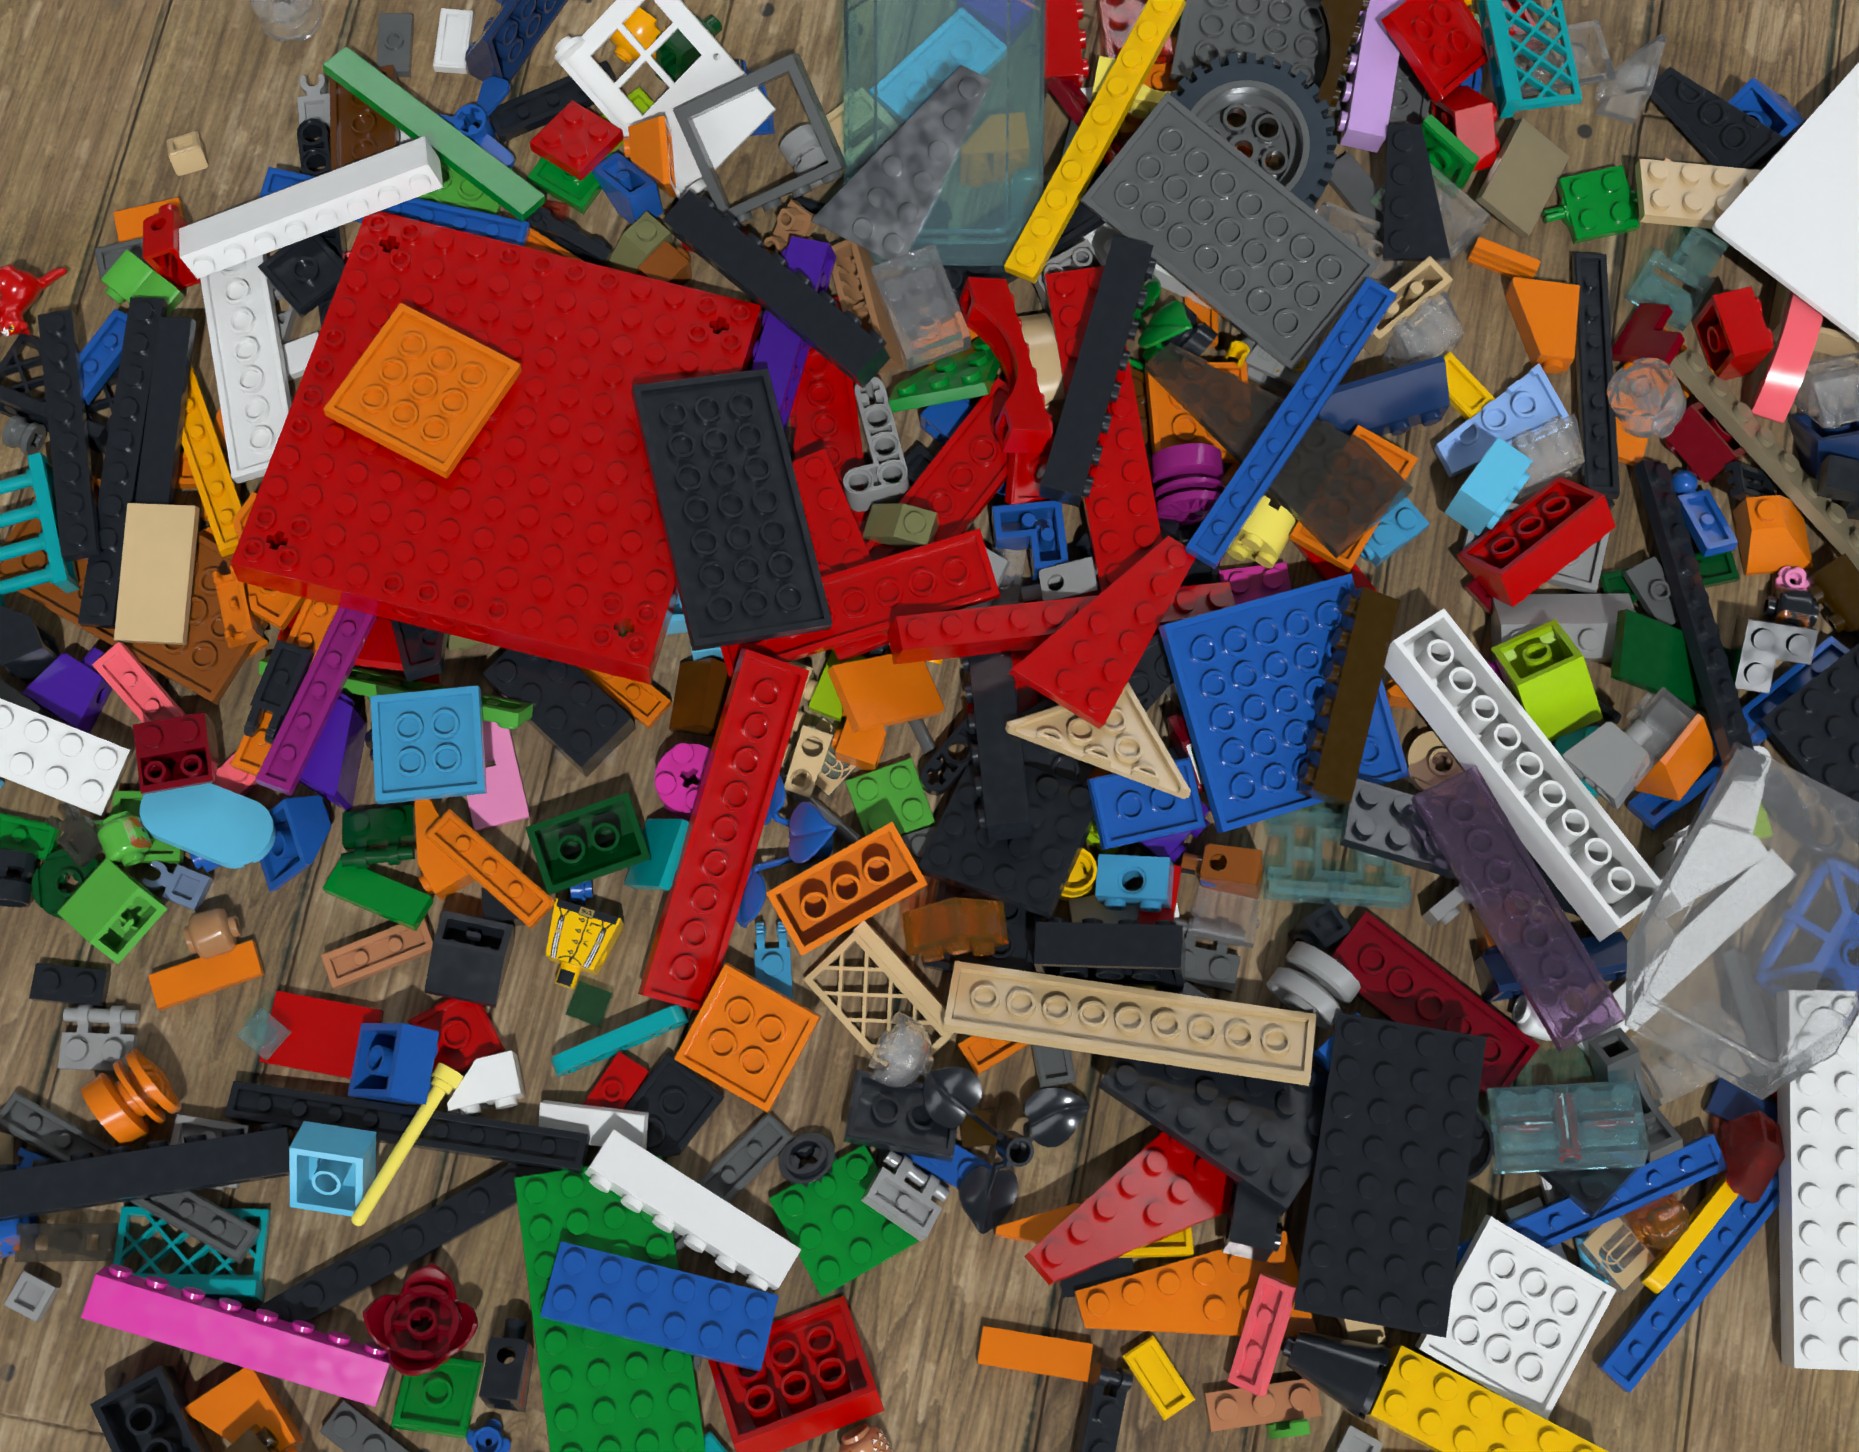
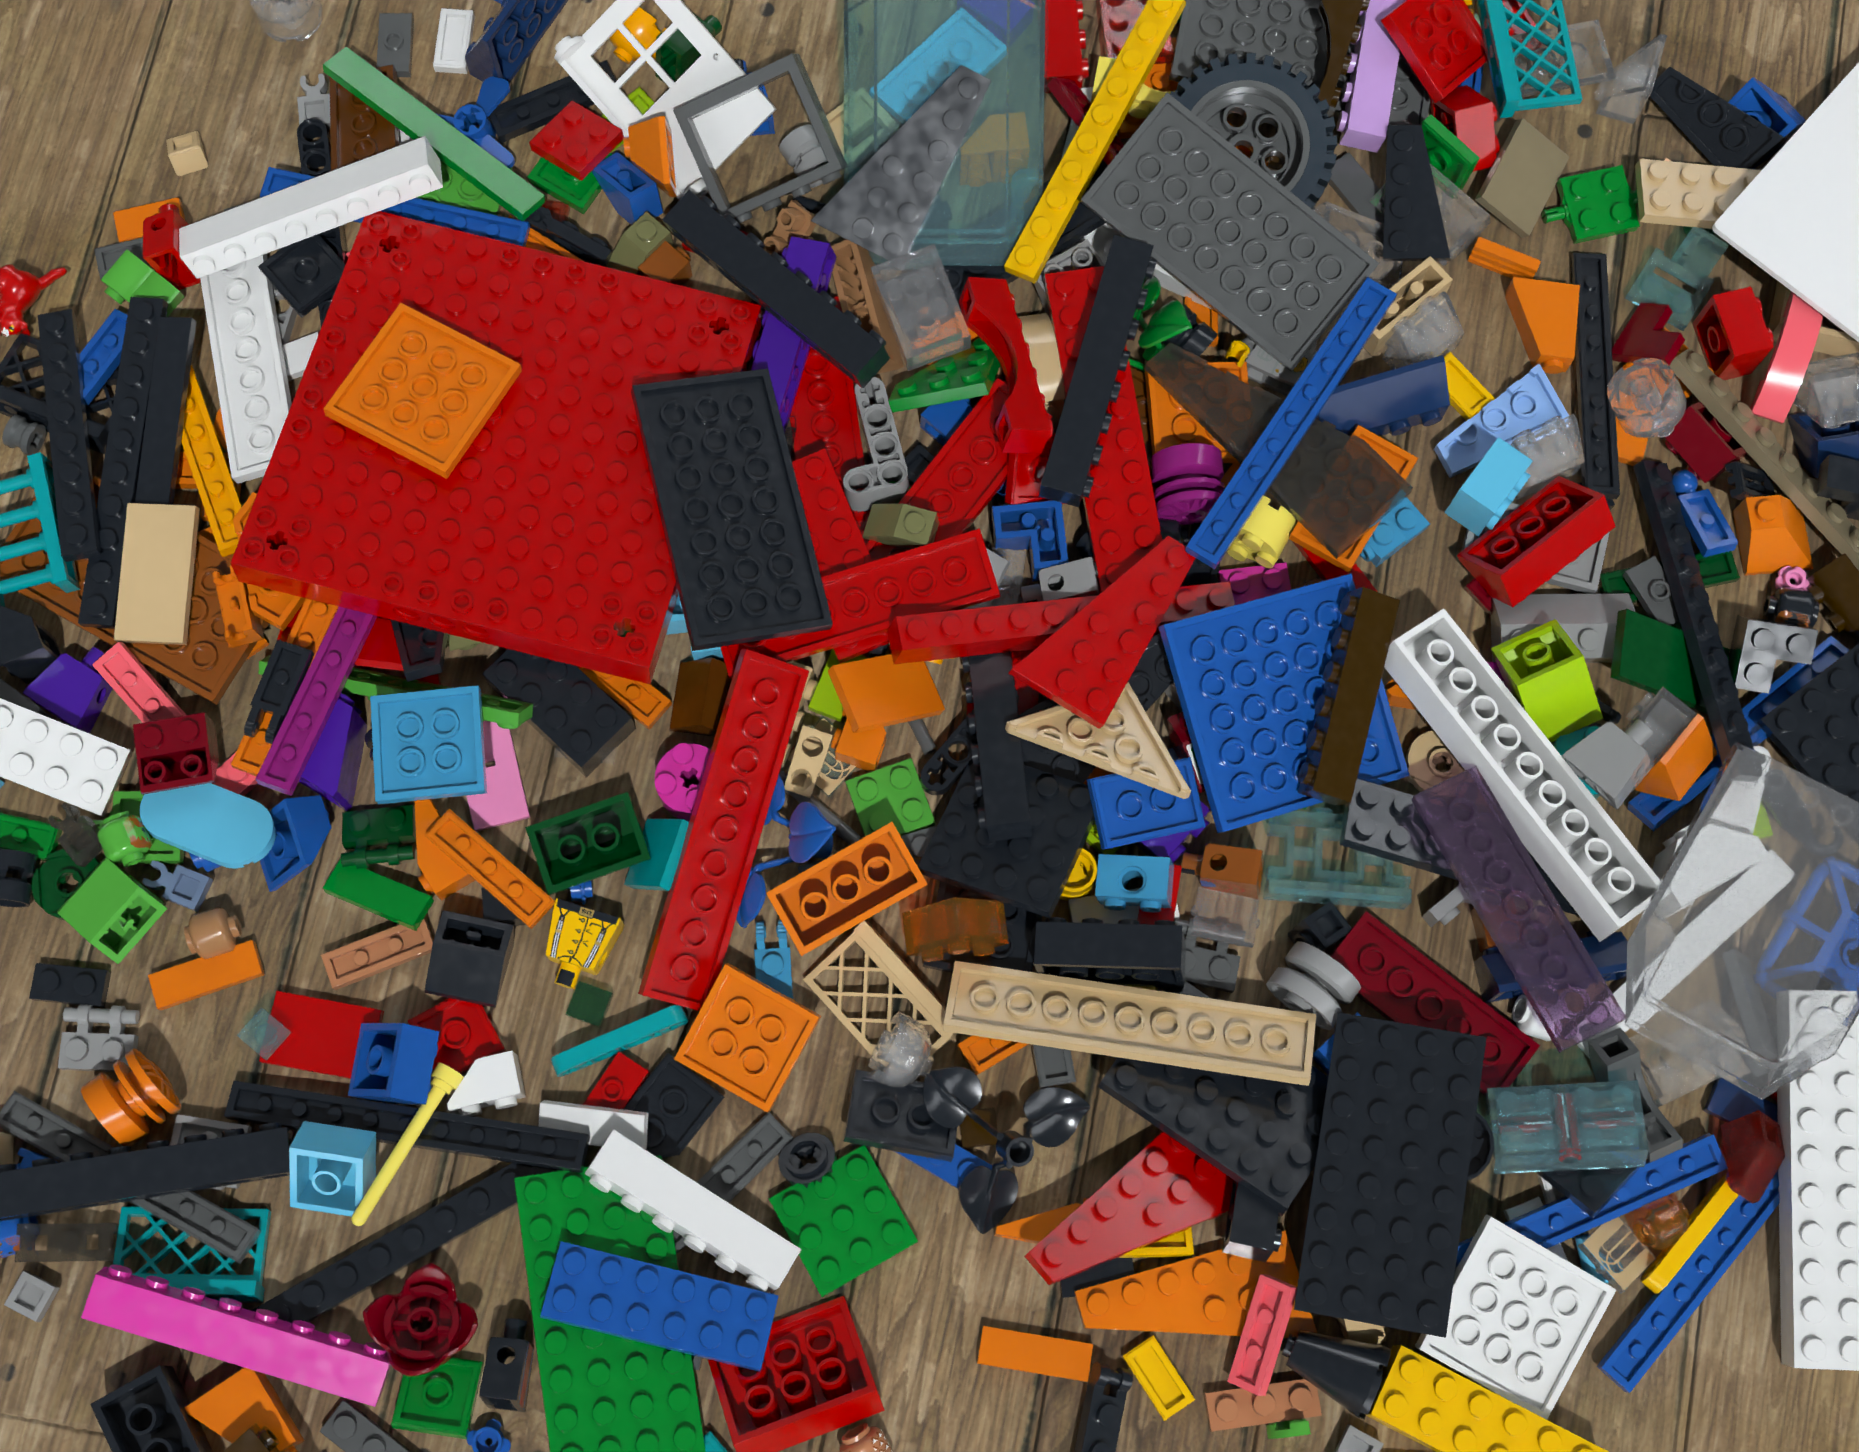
(902, 1203): light grey plate -> none

